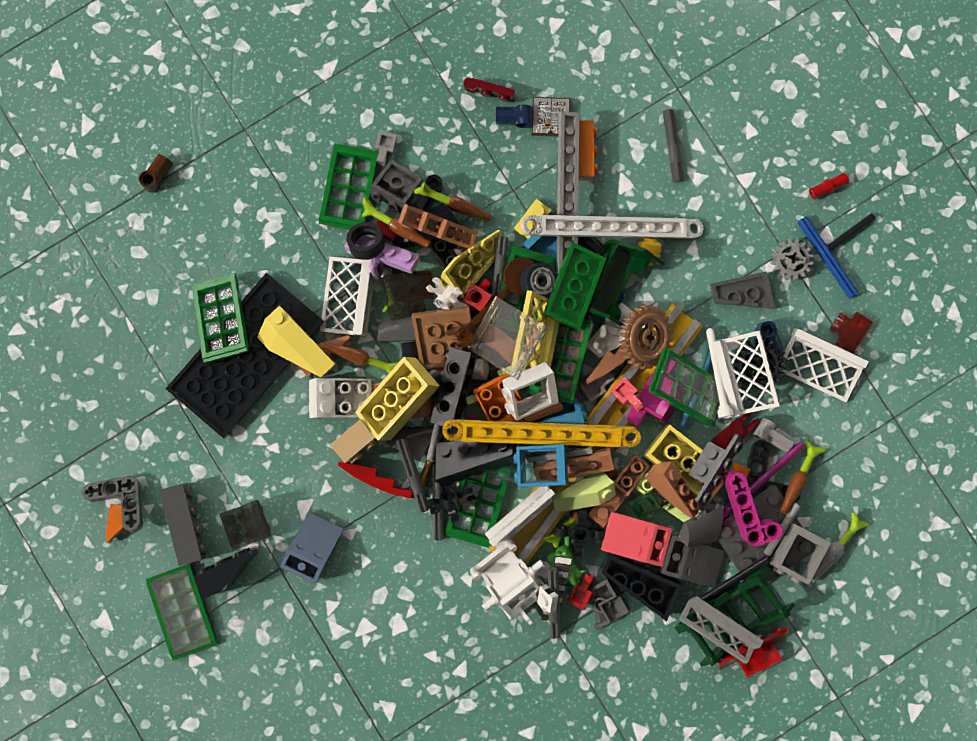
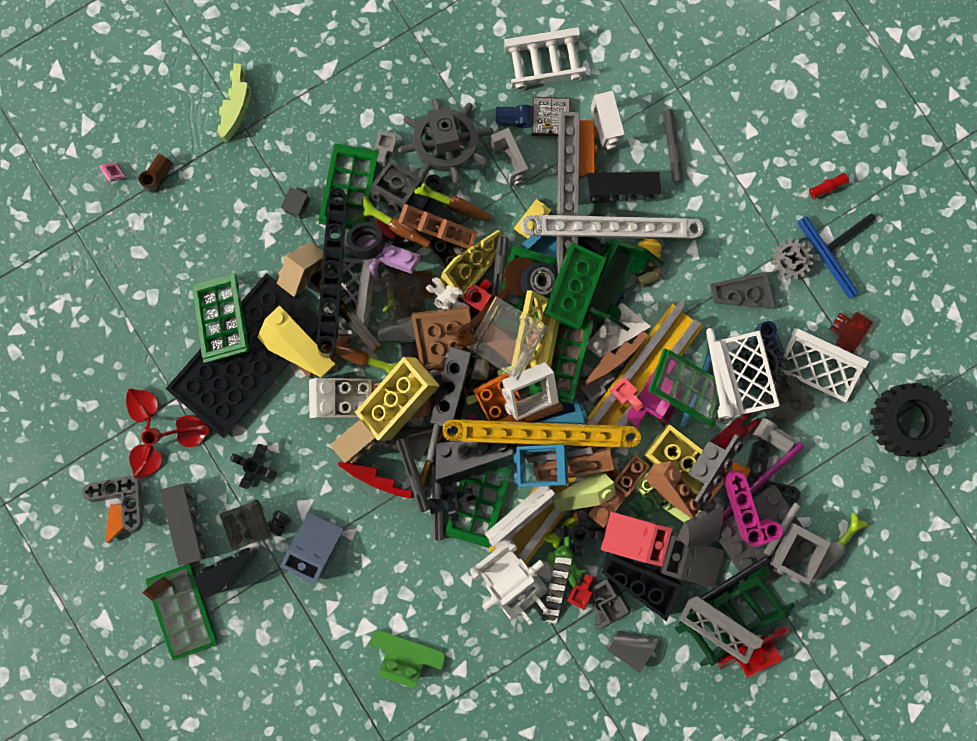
(112, 172): none -> bright pink slope
(142, 457): none -> red plant
(158, 588): none -> reddish brown piece
(234, 109): none -> yellowish green slope
(257, 457): none -> black pin
(278, 522): none -> black wheel
(296, 202): none -> dark grey brick
(299, 268): none -> tan brick
(331, 285): none -> black beam
(352, 320): none -> dark brown axle
(404, 658): none -> bright green plate
(446, 138): none -> dark grey piece
(487, 89): dark red hinge -> none
(505, 140): none -> light grey panel
(547, 598): white plate -> none
(549, 40): none -> white fence
(554, 617): dark grey axle -> none
(607, 120): none -> white window
(618, 187): none -> black wedge
(632, 649): none -> dark grey slope
(647, 337): medium nougat gear -> none
(649, 277): none -> olive pin
(792, 401): none -> clear smoke bracket
(800, 478): dark orange piece -> none
(935, 415): none -> black tyre

